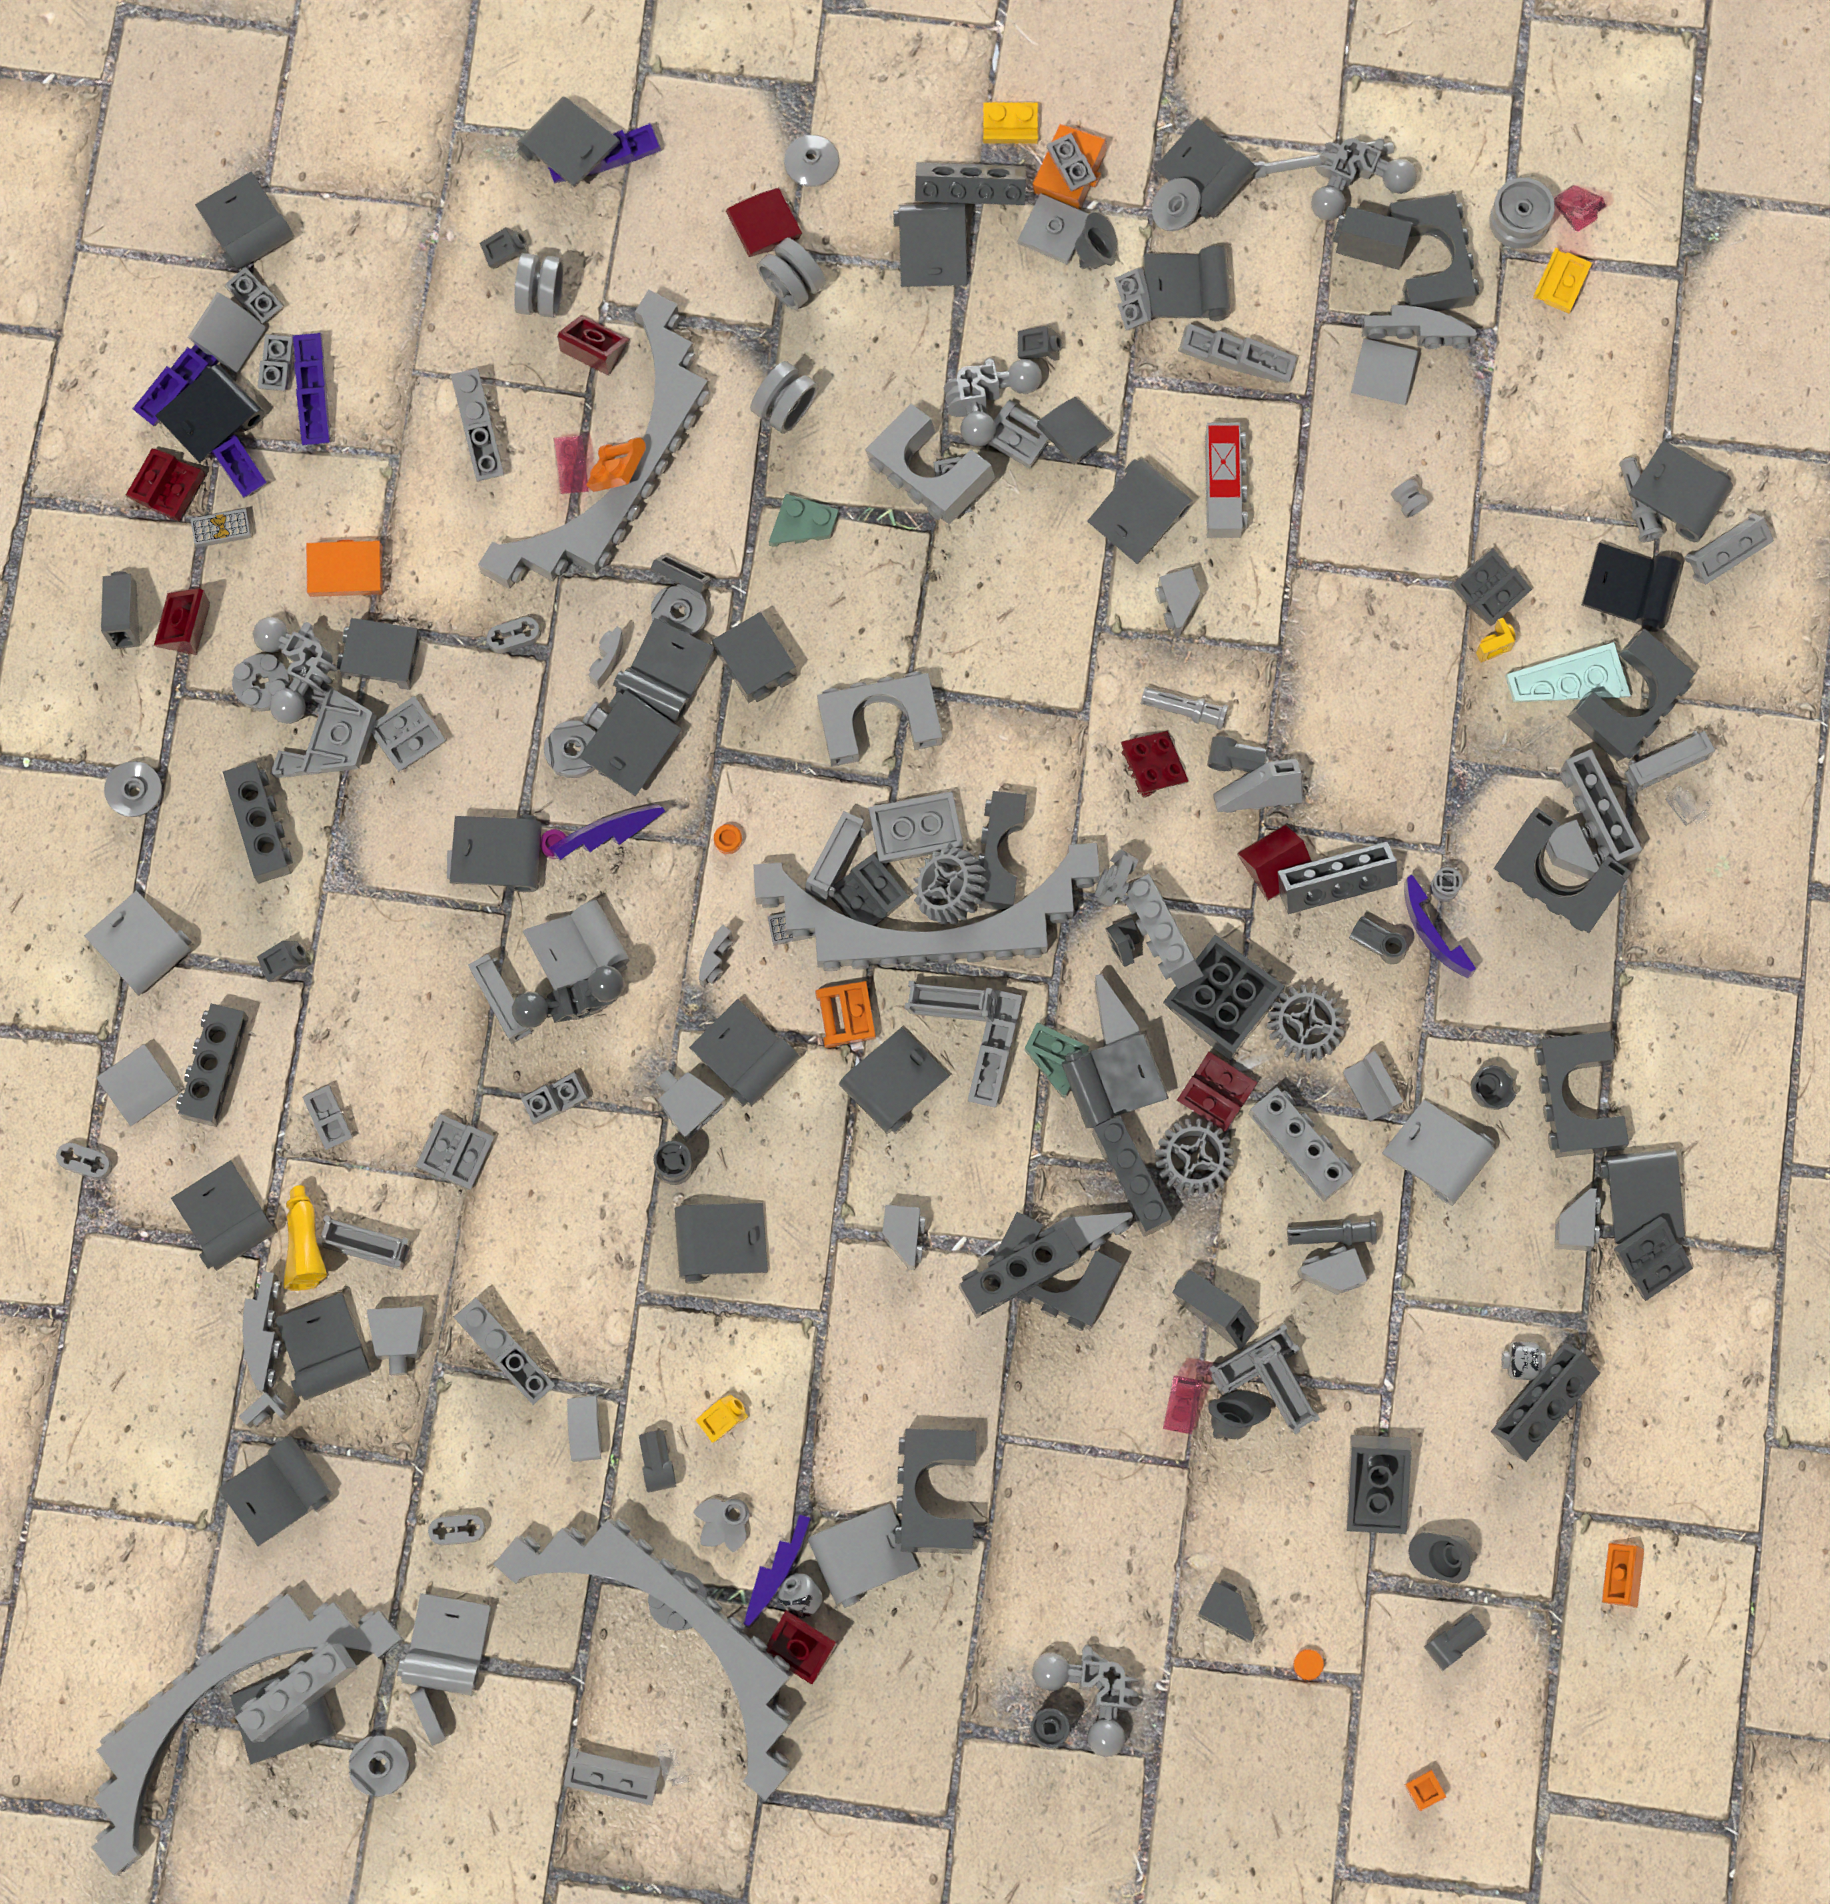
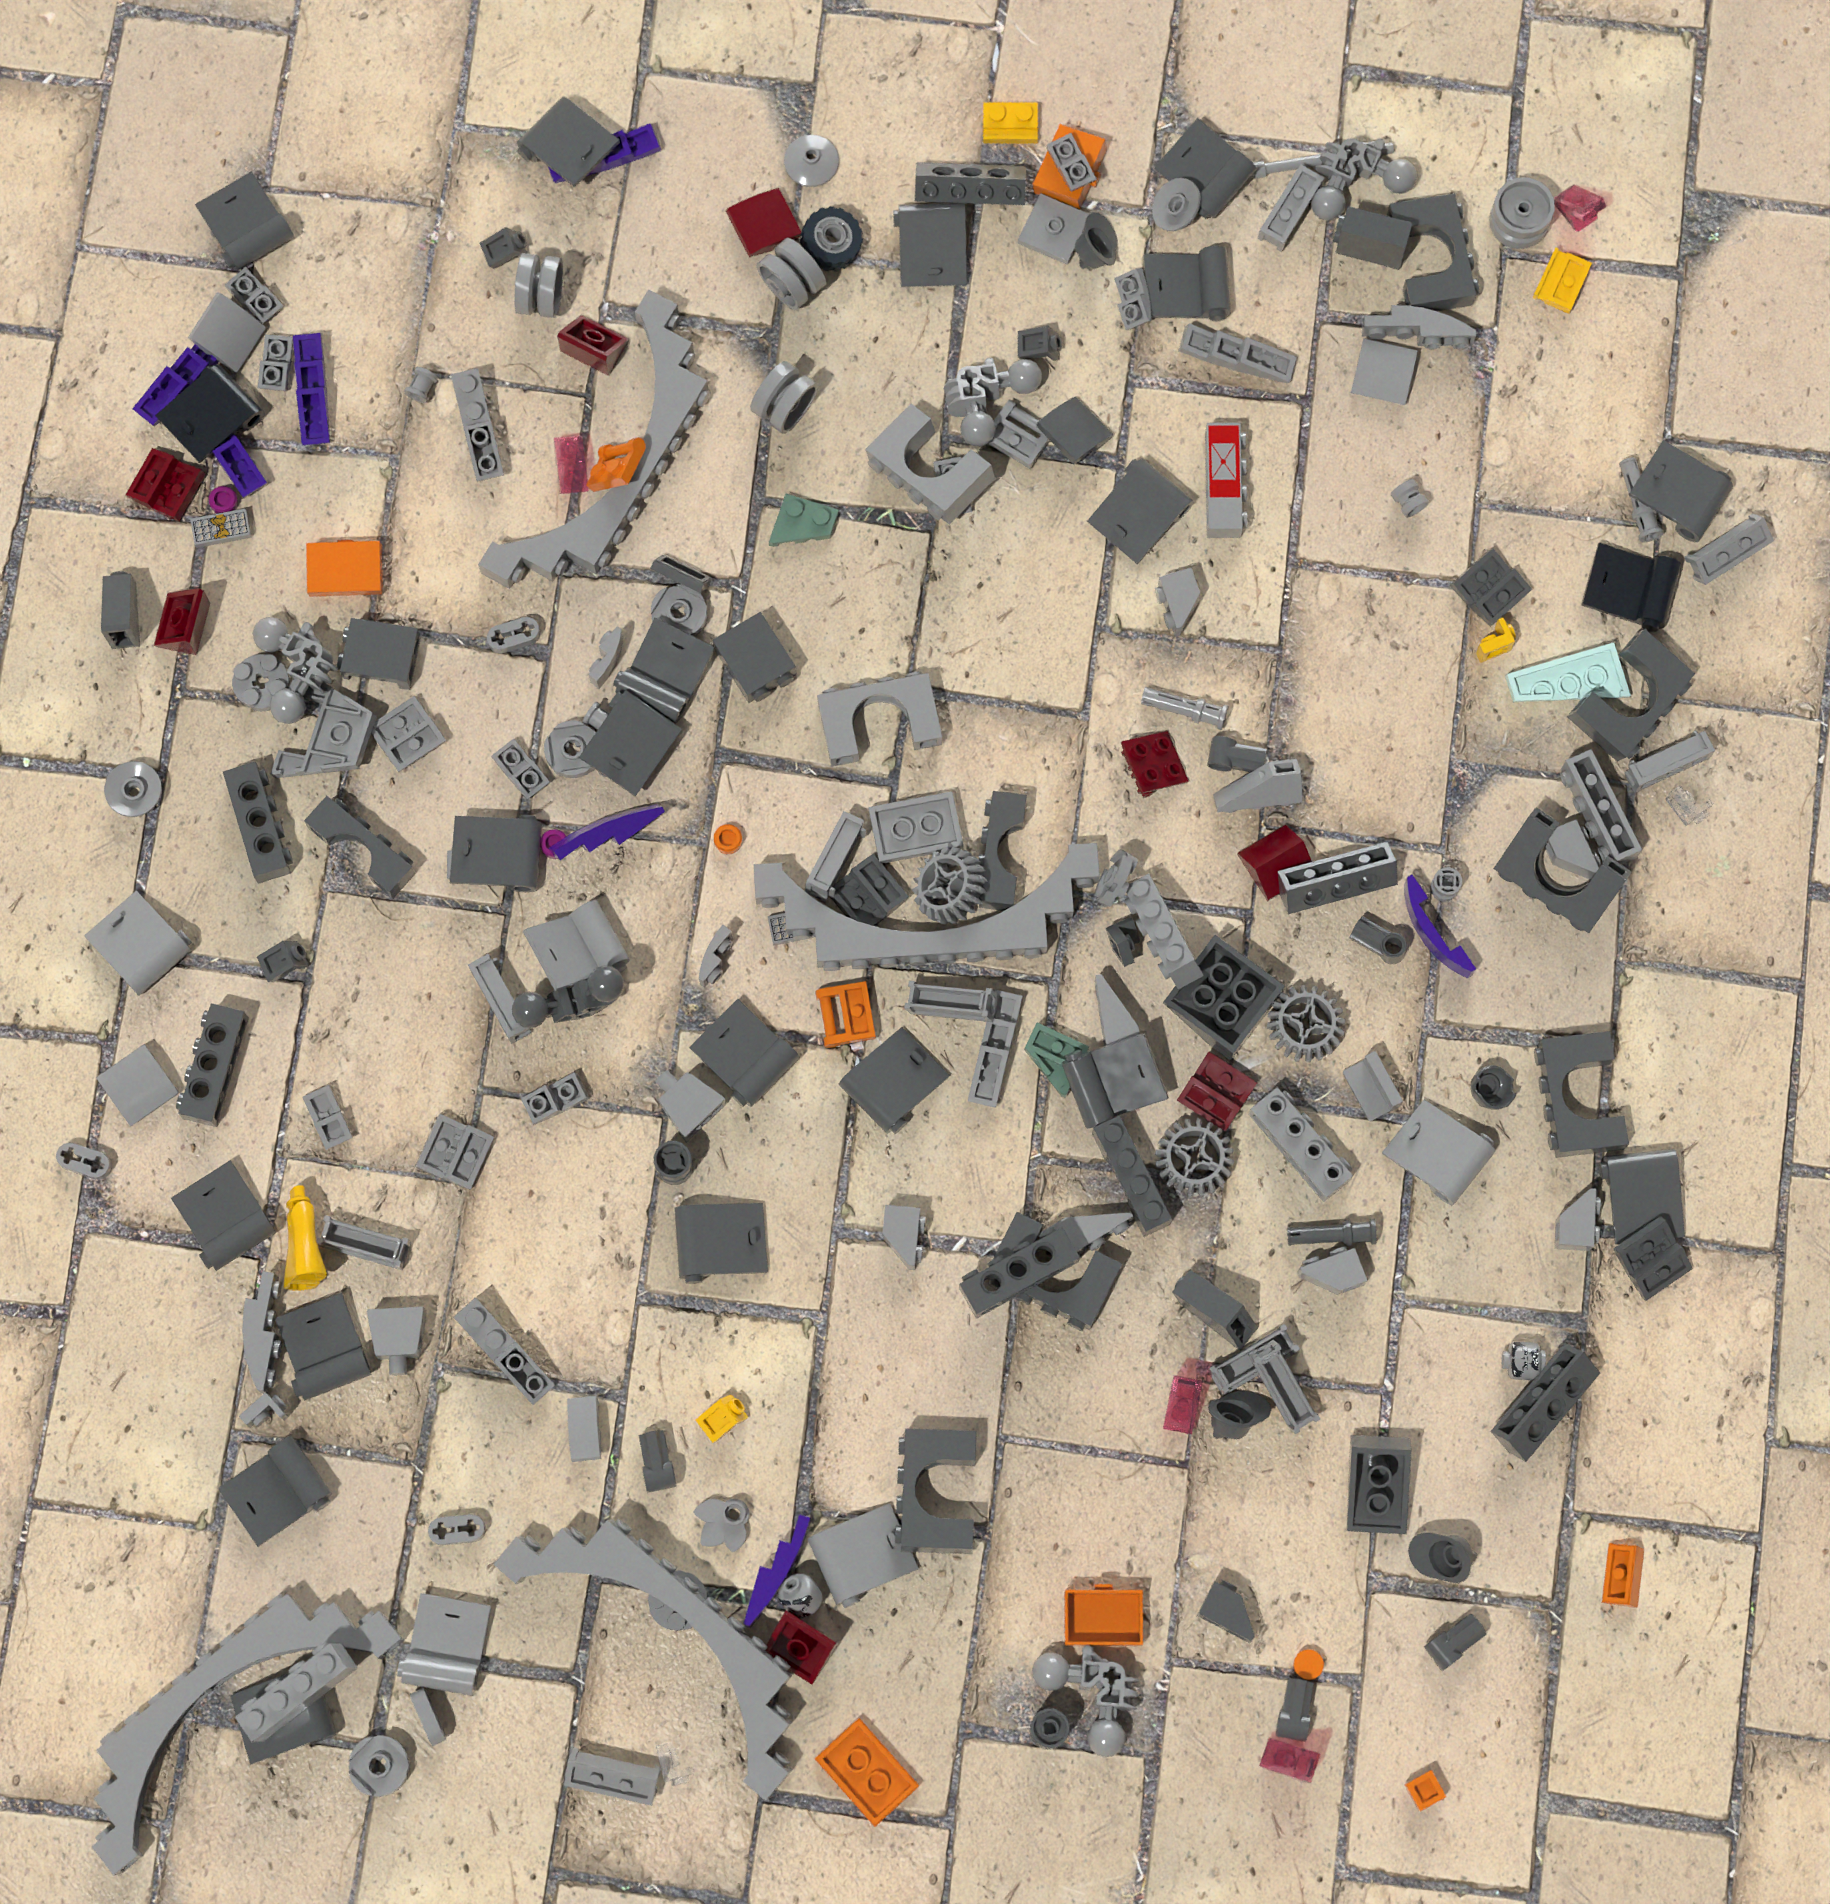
(223, 499): none -> magenta tile
(334, 824): none -> dark grey arch
(421, 384): none -> light grey bush
(520, 769): none -> light grey slope
(833, 223): none -> black wheel
(867, 1772): none -> orange tile
(1103, 1617): none -> orange container
(1290, 207): none -> light grey container
(1290, 1760): none -> clear pink slope
(1294, 1718): none -> dark grey piece

